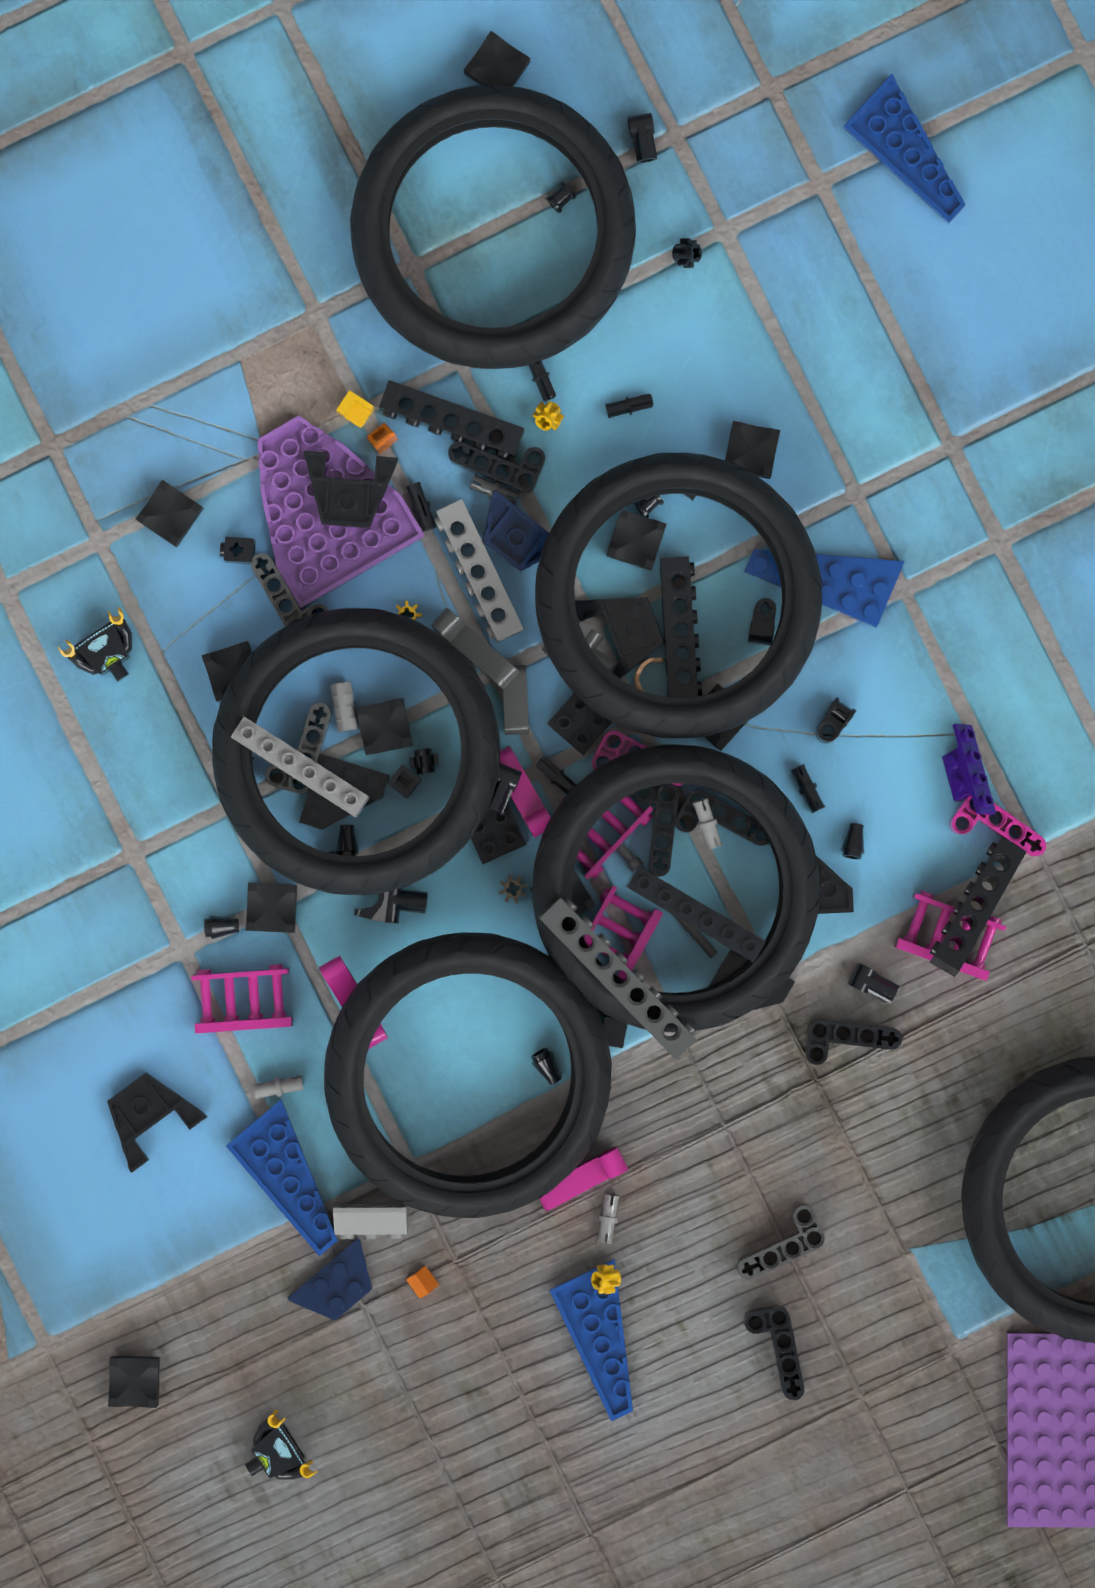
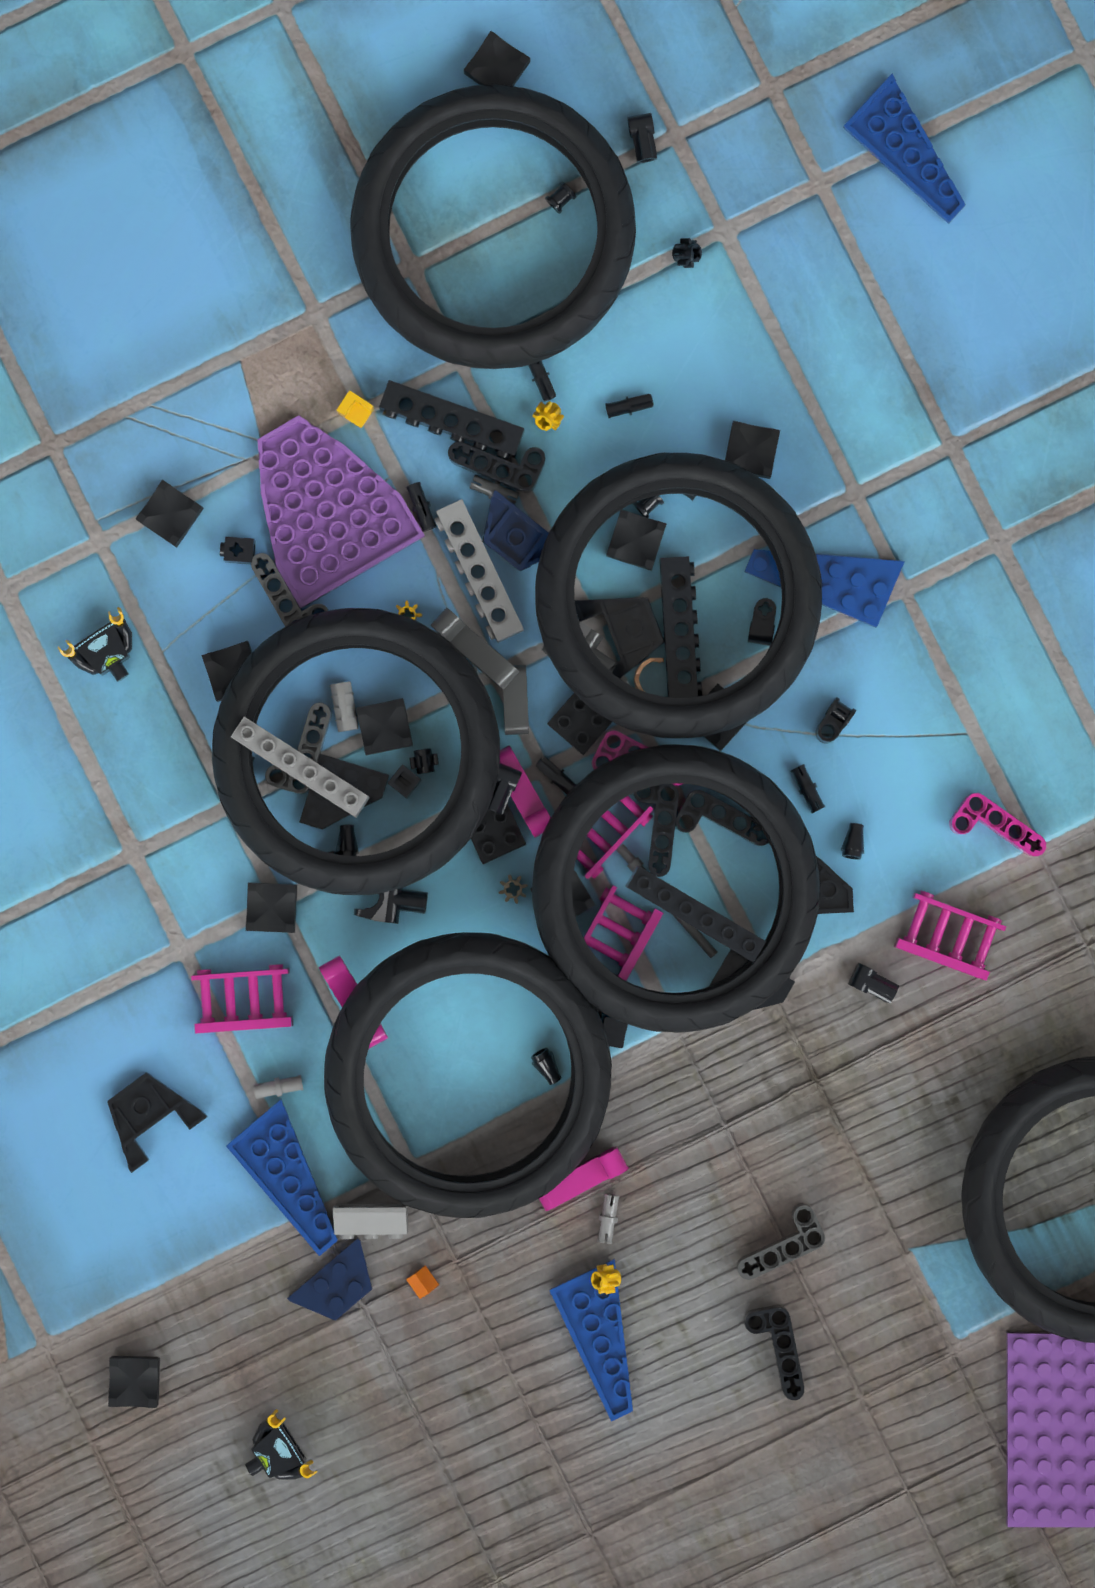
(220, 926): black cone -> none
(348, 500): black wing -> none
(382, 438): orange slope -> none
(675, 1044): dark grey brick -> none
(707, 823): light grey pin -> none
(853, 1038): black beam -> none
(966, 771): dark purple bracket -> none
(1010, 858): black brick -> none

